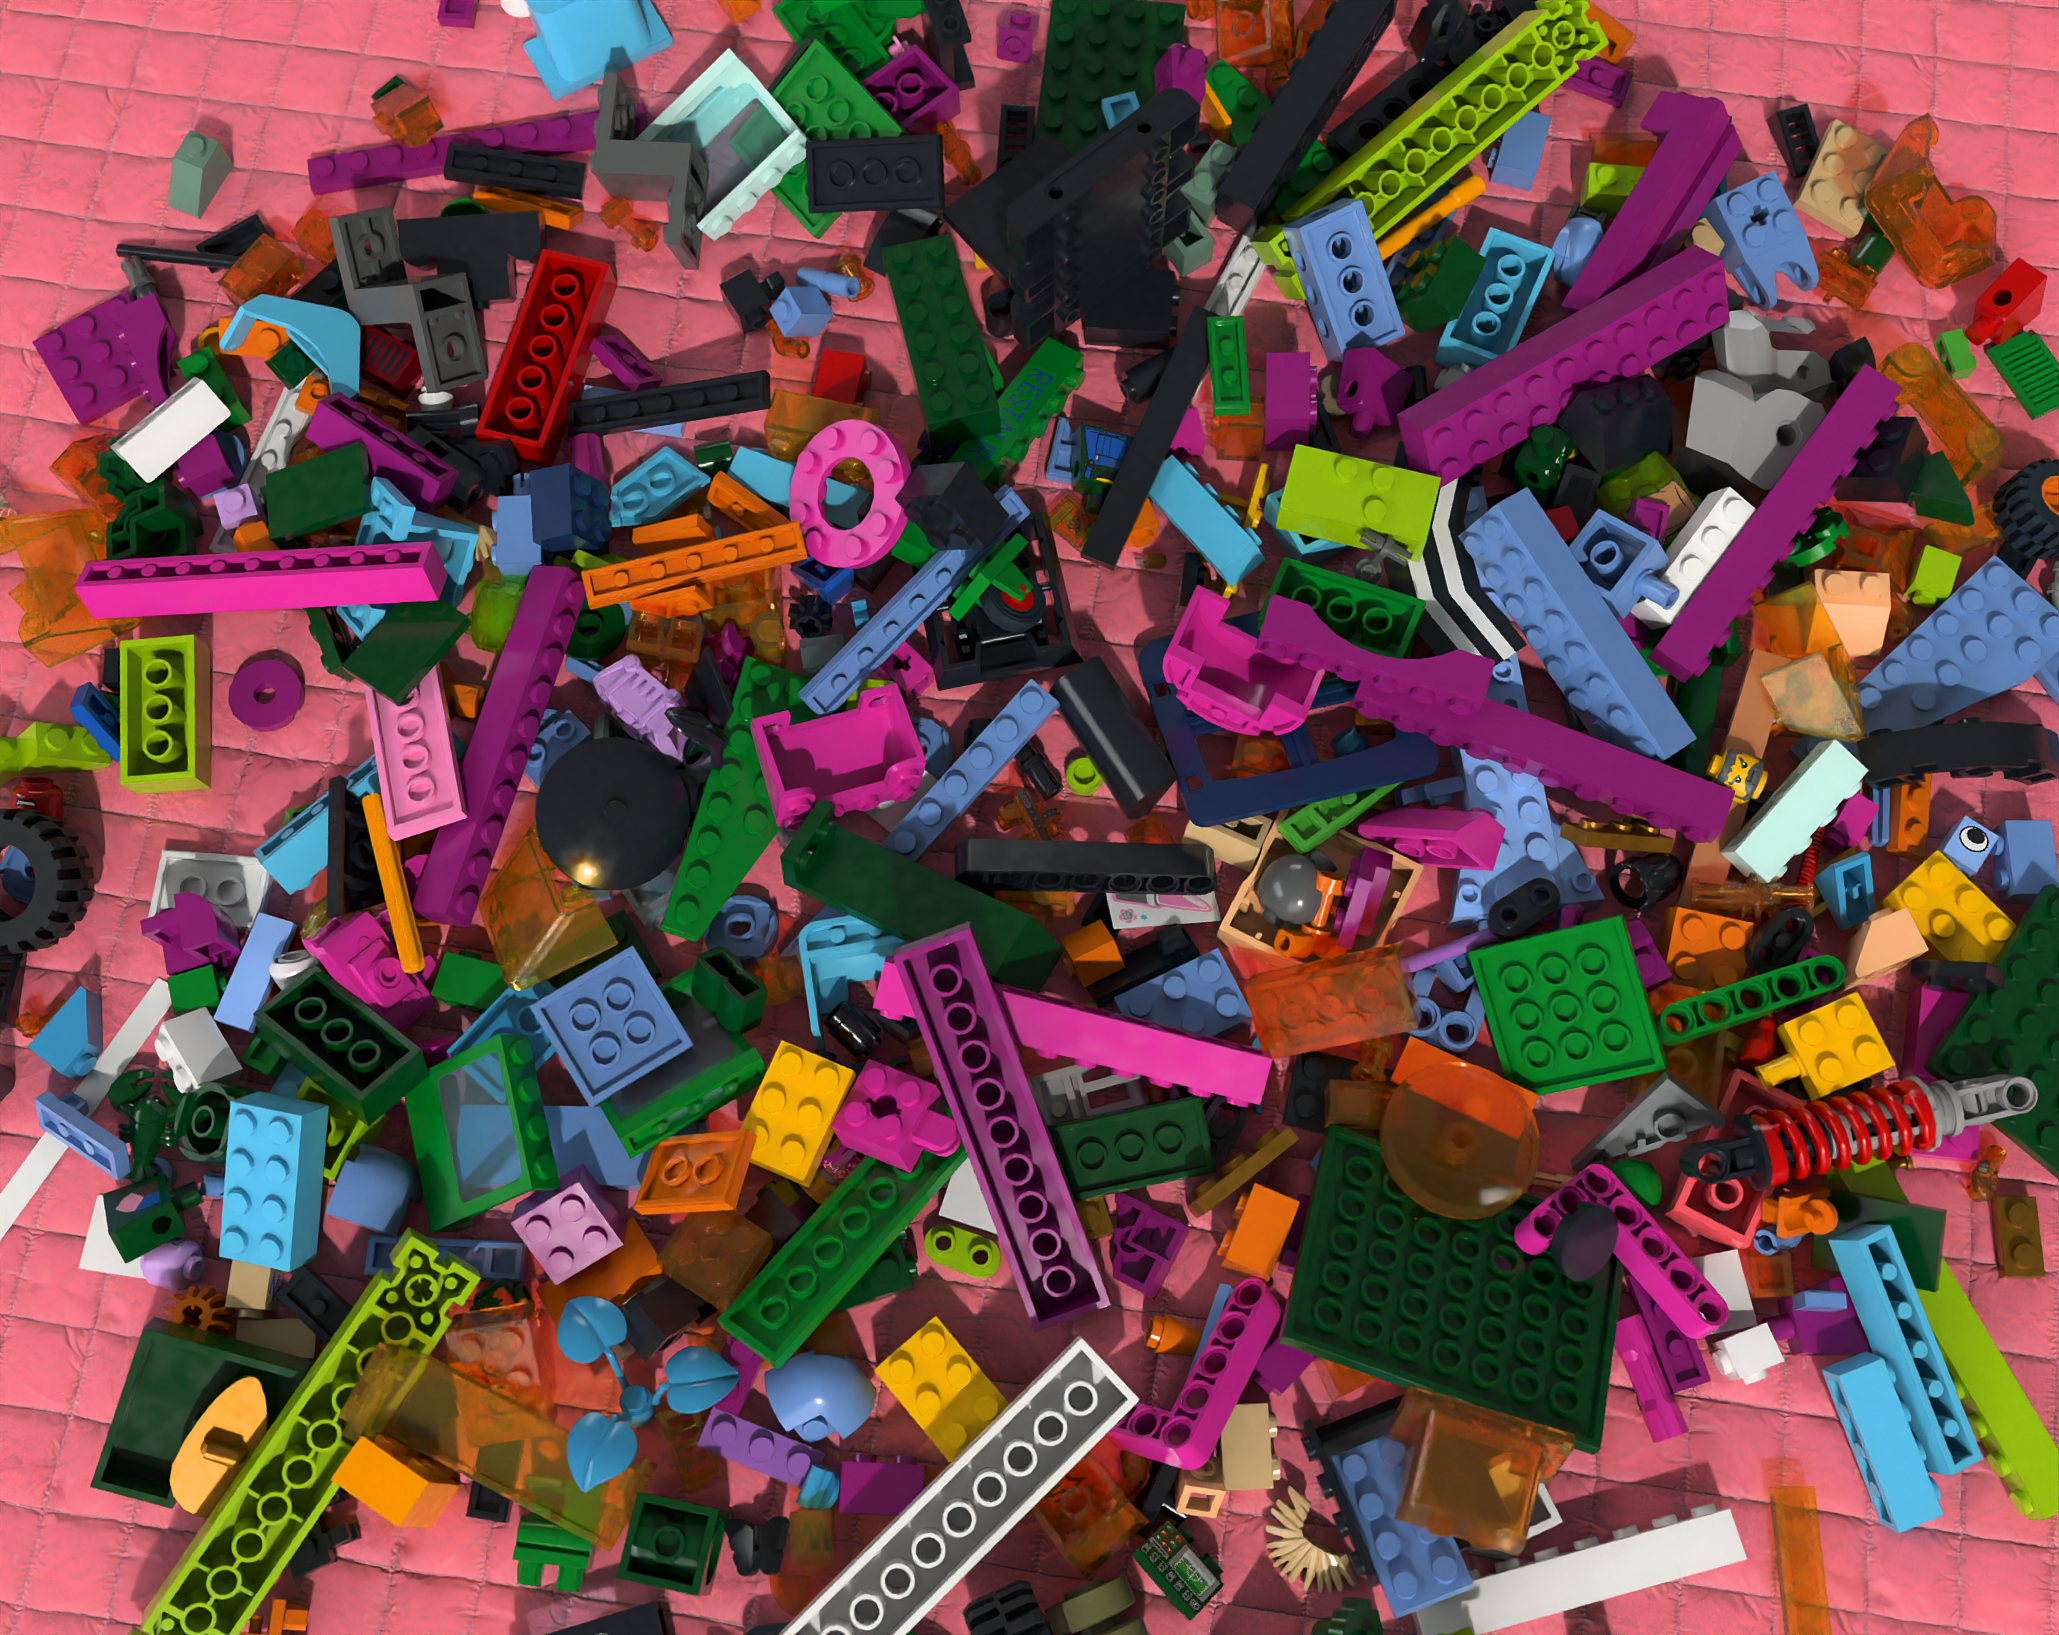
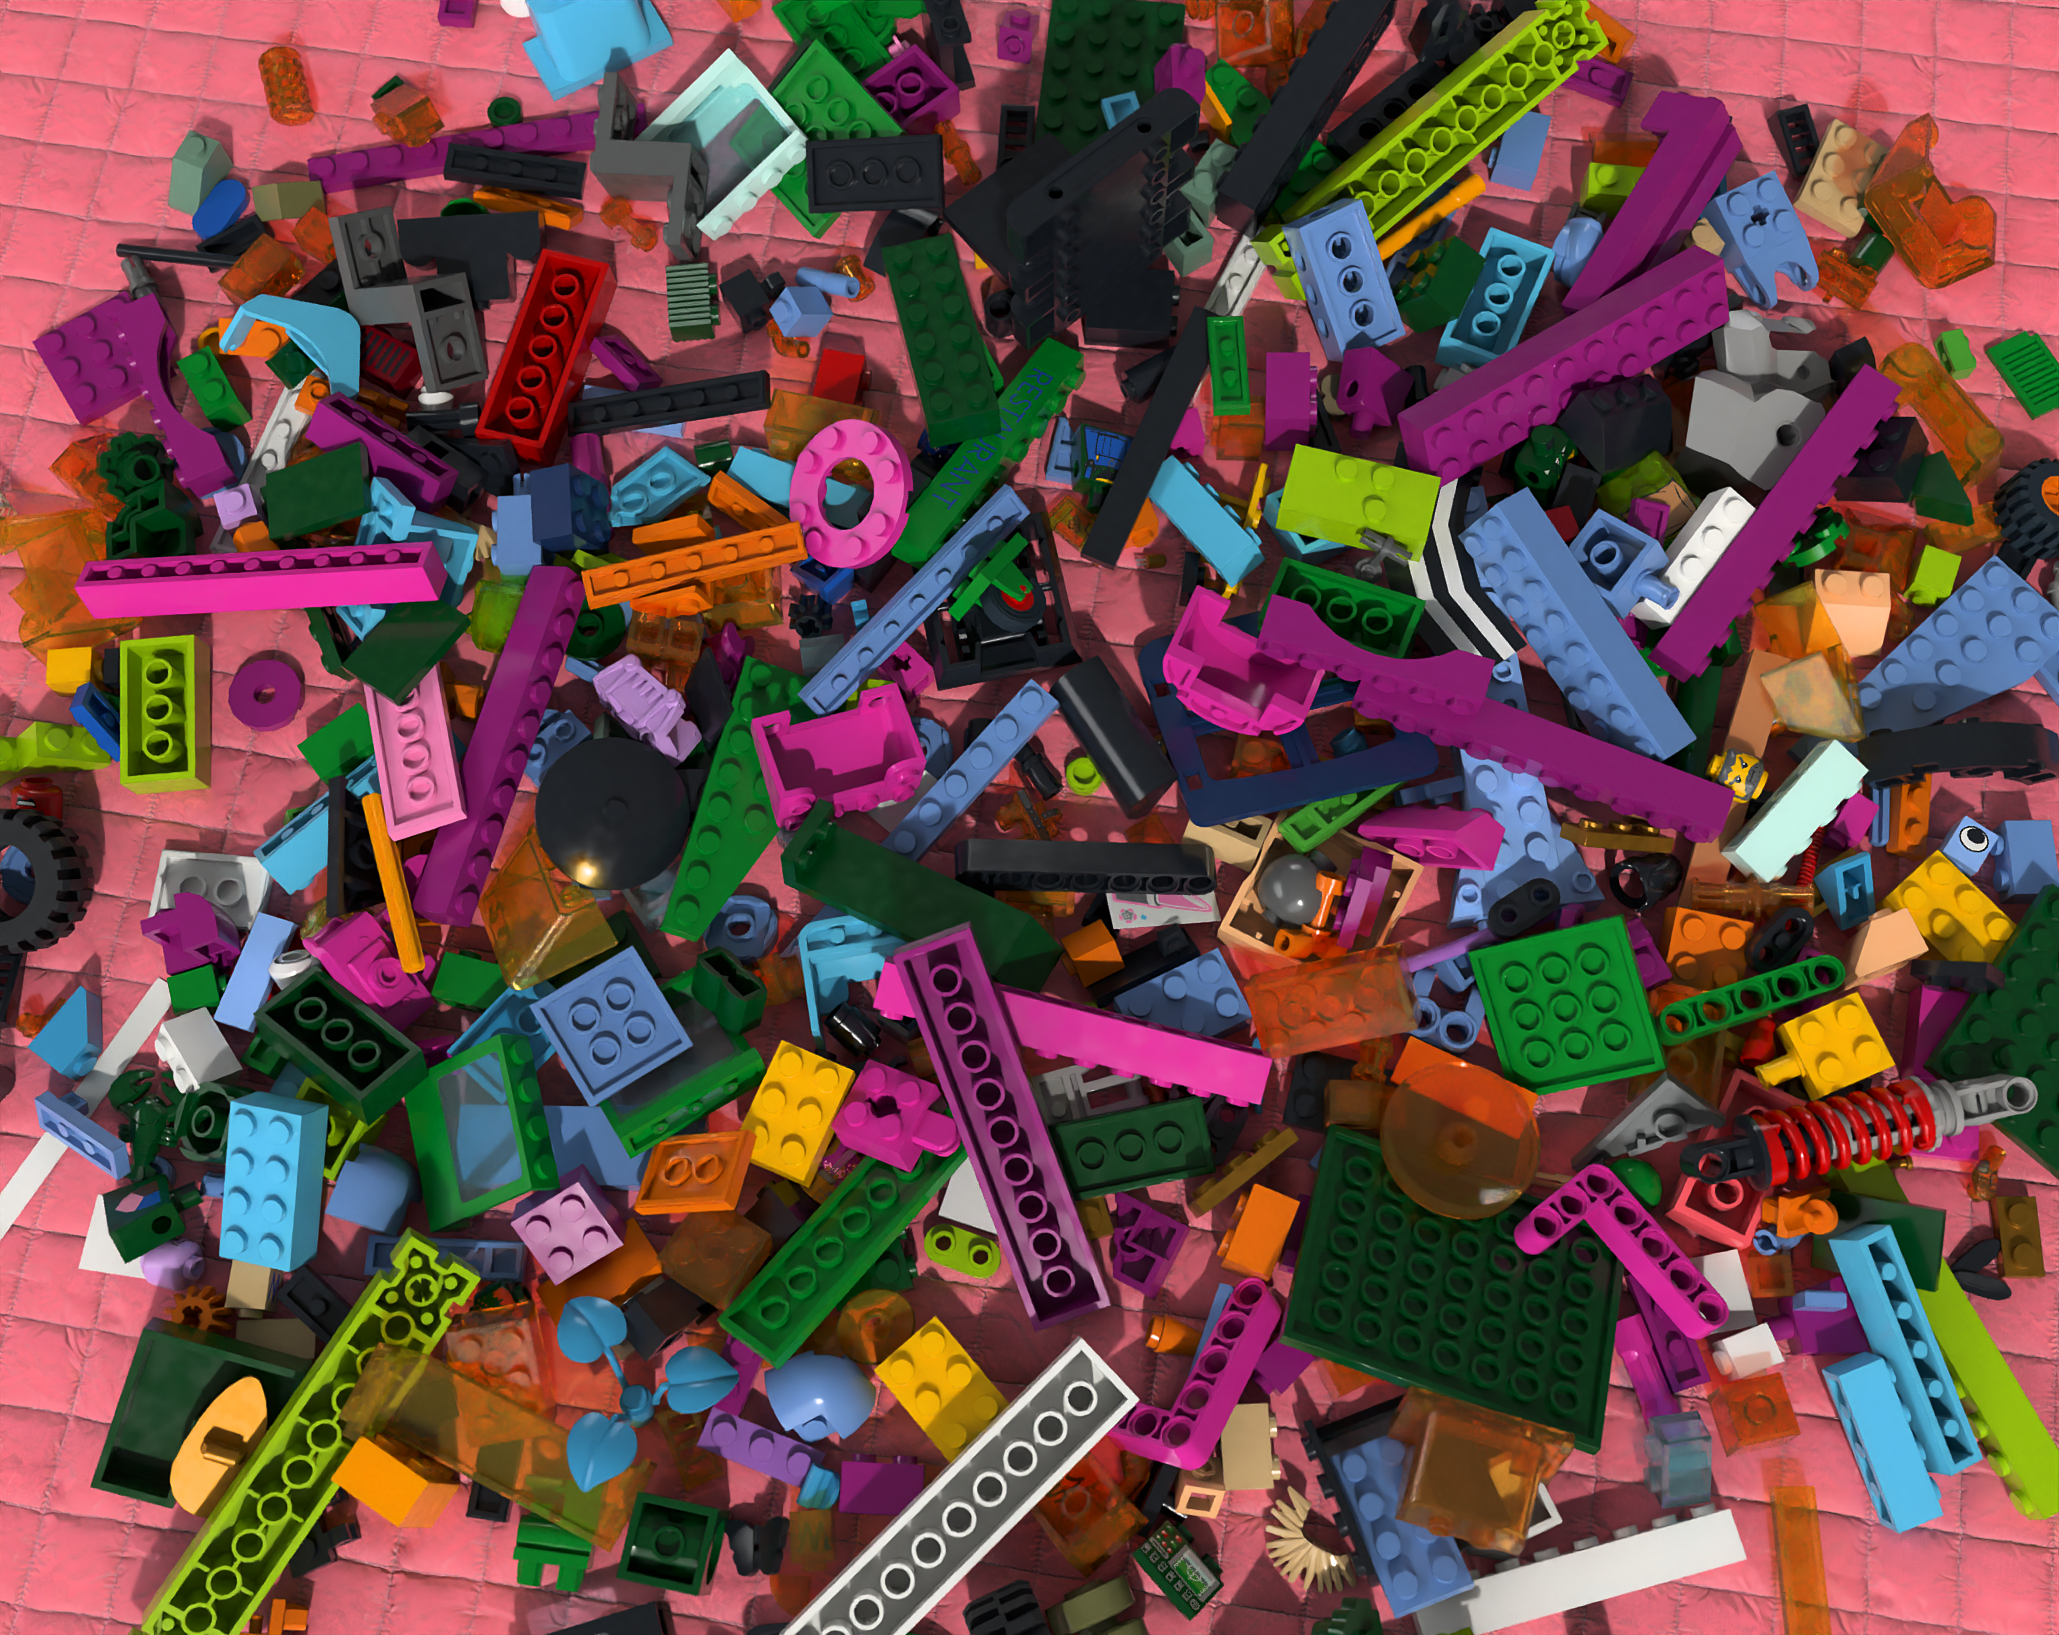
(73, 668): none -> yellow brick
(171, 429): white panel -> none
(220, 209): none -> blue tile
(285, 86): none -> clear orange piece
(288, 200): none -> olive slope
(340, 744): none -> green brick
(504, 112): none -> dark green tile
(691, 301): none -> dark green brick
(700, 731): black piece -> none
(769, 638): clear yellow brick -> none
(878, 1341): none -> clear yellow dish
(951, 506): black brick -> none
(1584, 1241): black tile -> none
(1678, 1459): none -> clear light blue brick
(1753, 1414): none -> clear orange head
(1974, 1260): none -> black piece
(2008, 304): red torso -> none

